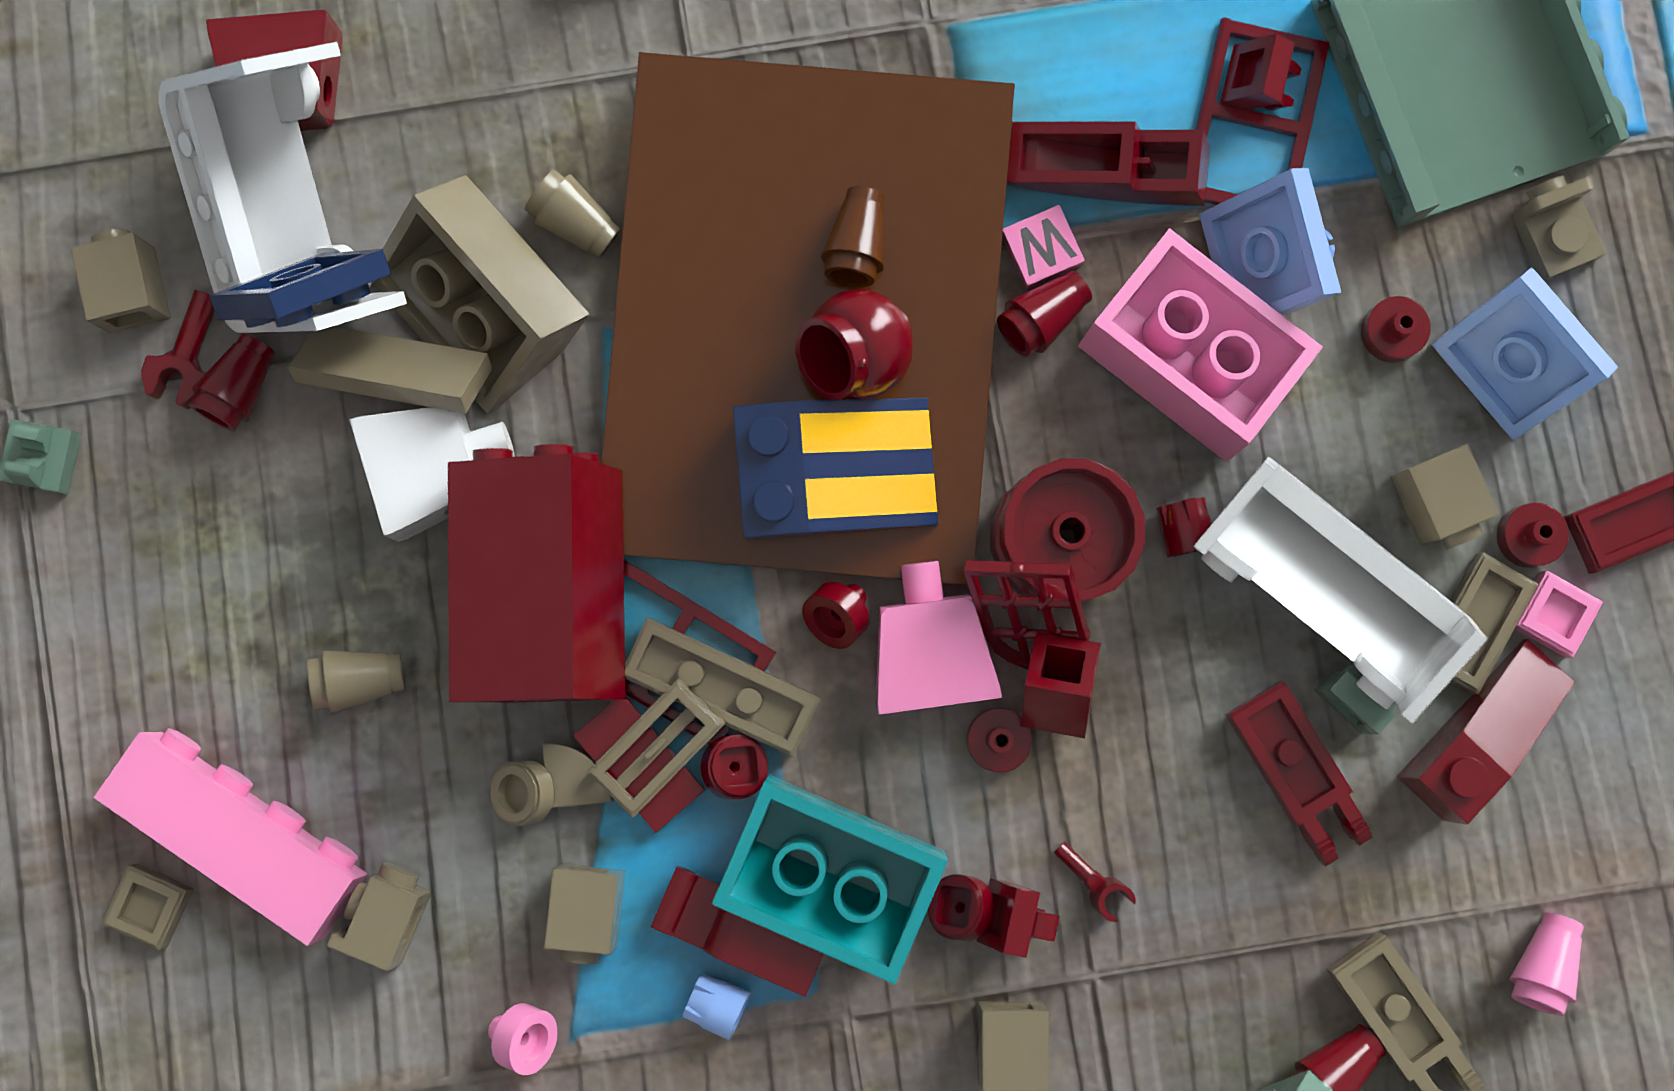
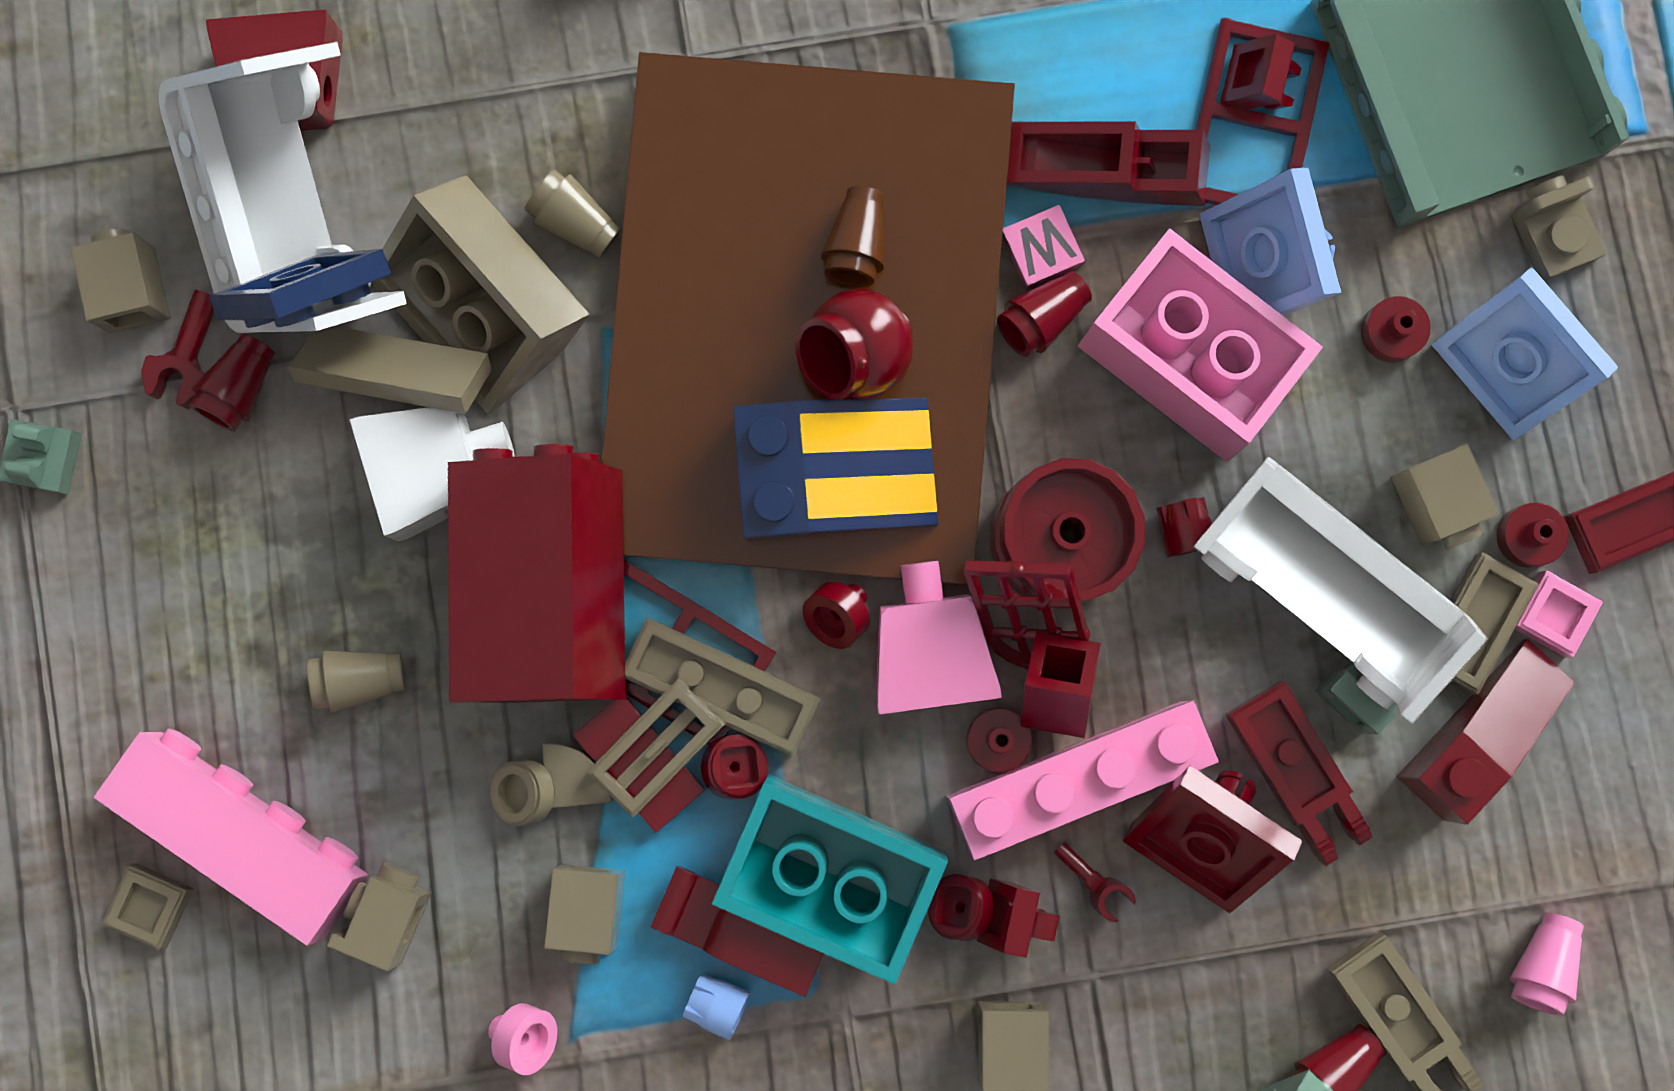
(1081, 779): none -> bright pink brick
(1213, 837): none -> dark red tile

